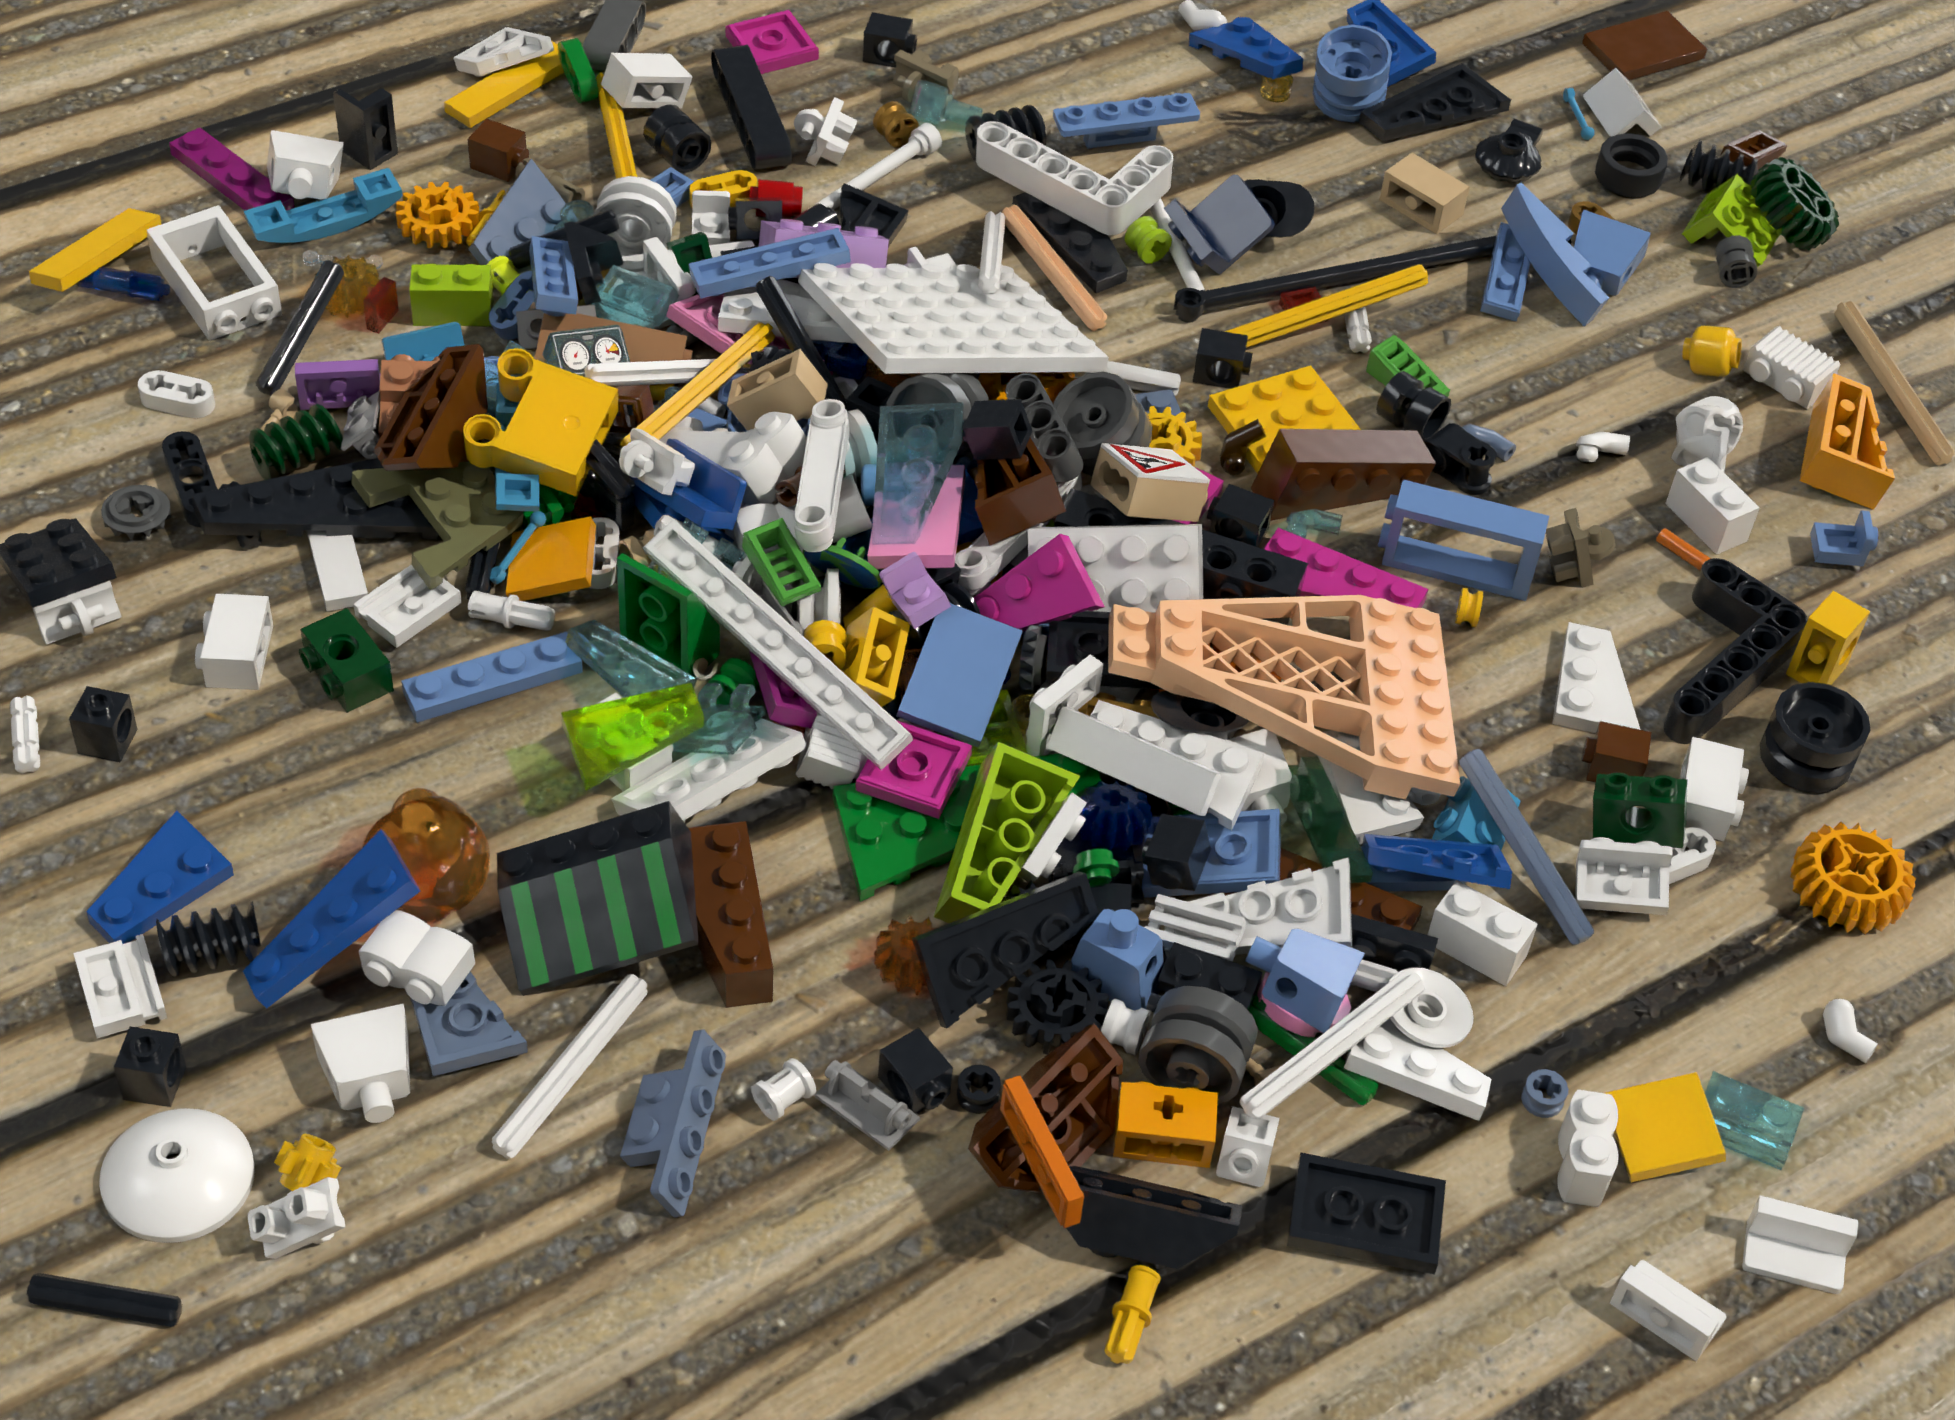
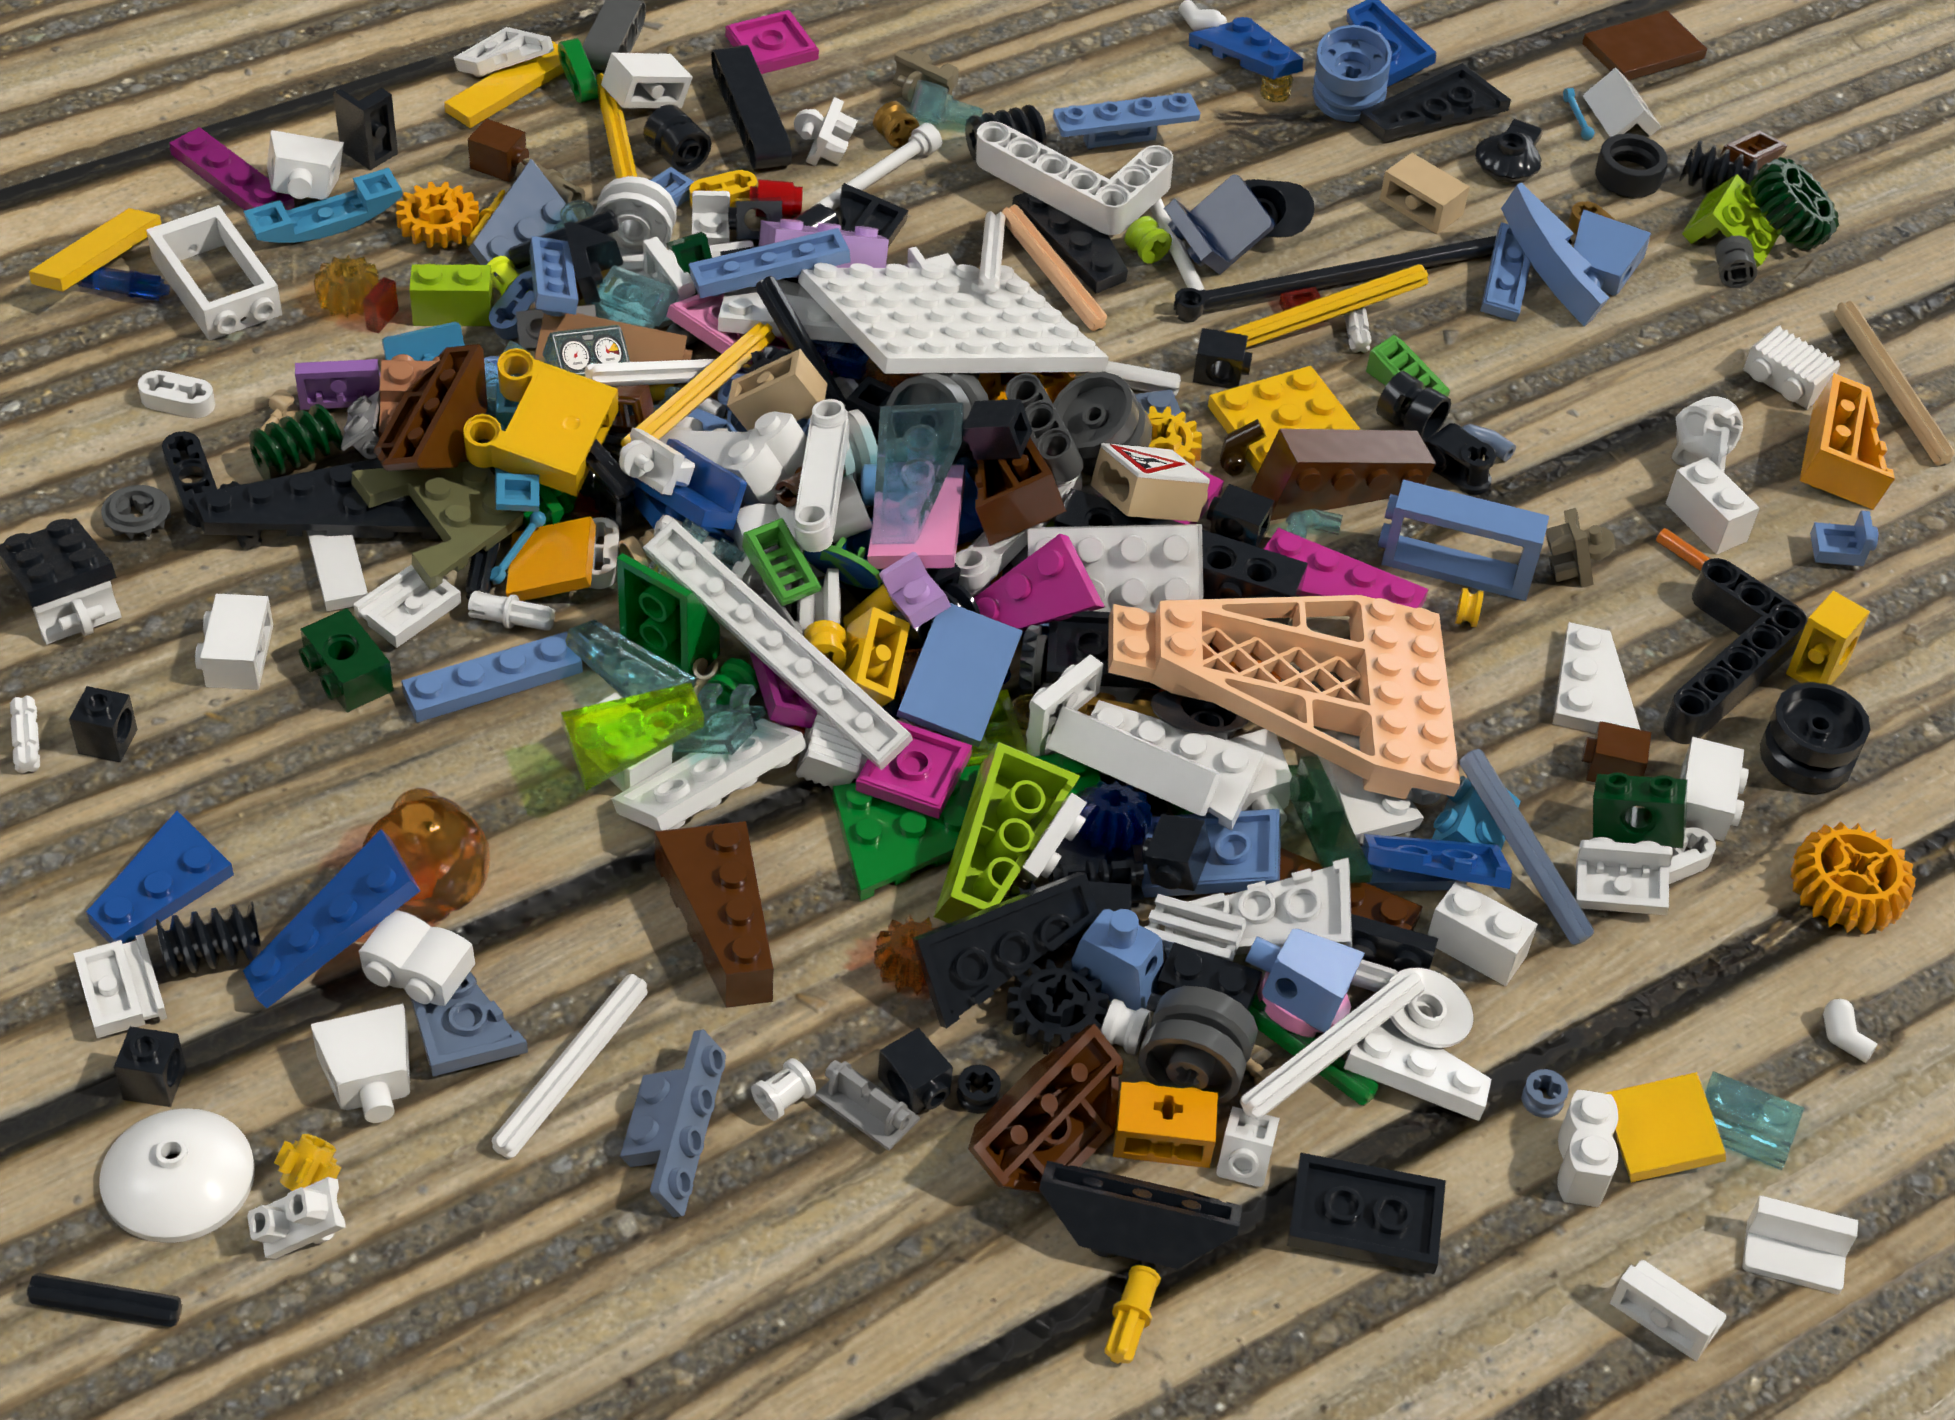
(300, 327): black axle -> none
(312, 258): clear hinge -> none
(598, 897): black slope -> none
(887, 36): black brick -> none
(1041, 1152): orange tile -> none
(1097, 865): green plate -> none
(1601, 441): white arm -> none
(1712, 351): yellow head -> none

